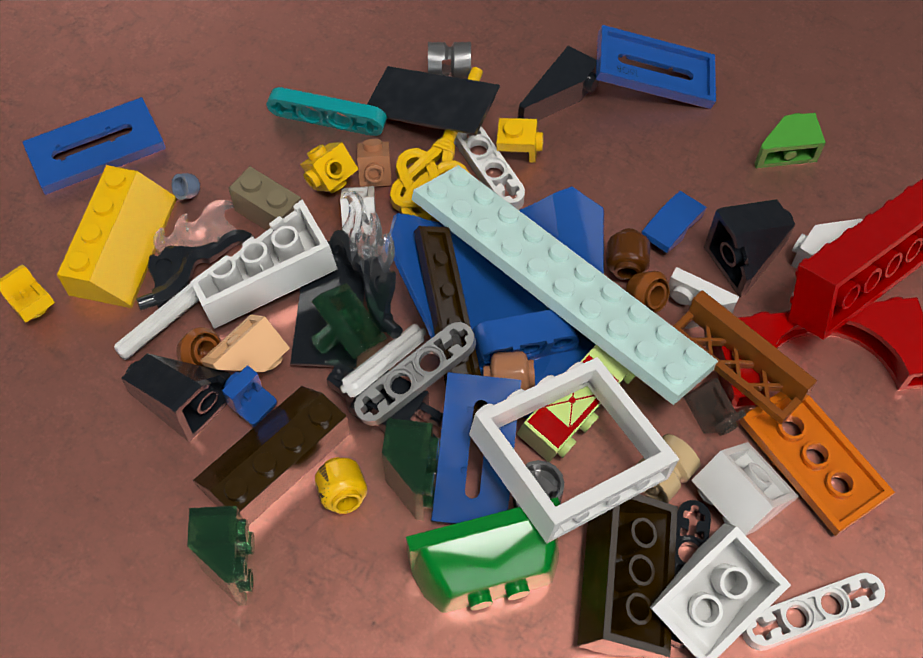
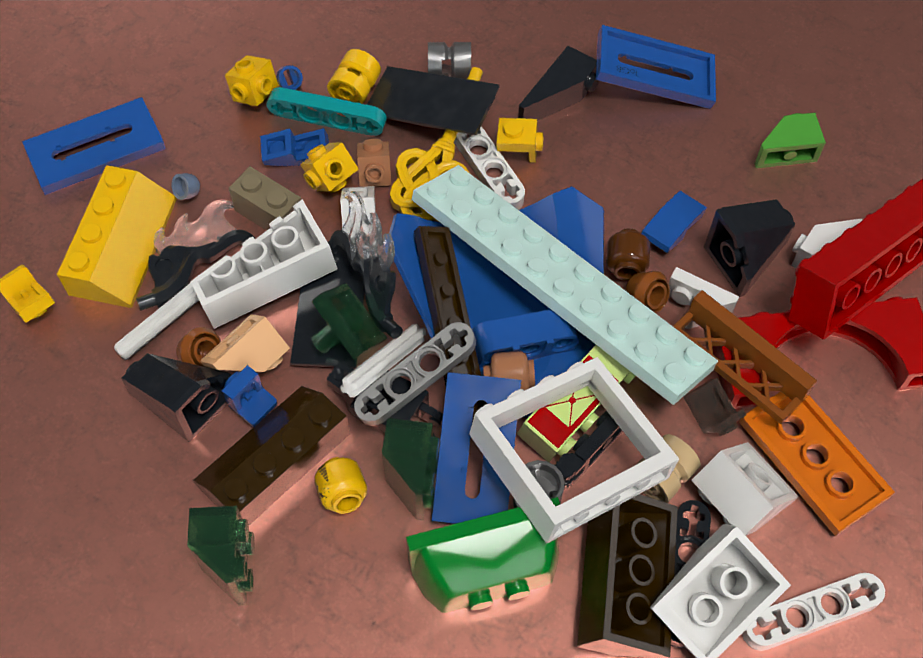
(251, 80): none -> yellow brick
(289, 150): none -> blue slope
(294, 75): none -> blue hinge
(354, 76): none -> yellow wheel
(588, 449): none -> black hinge

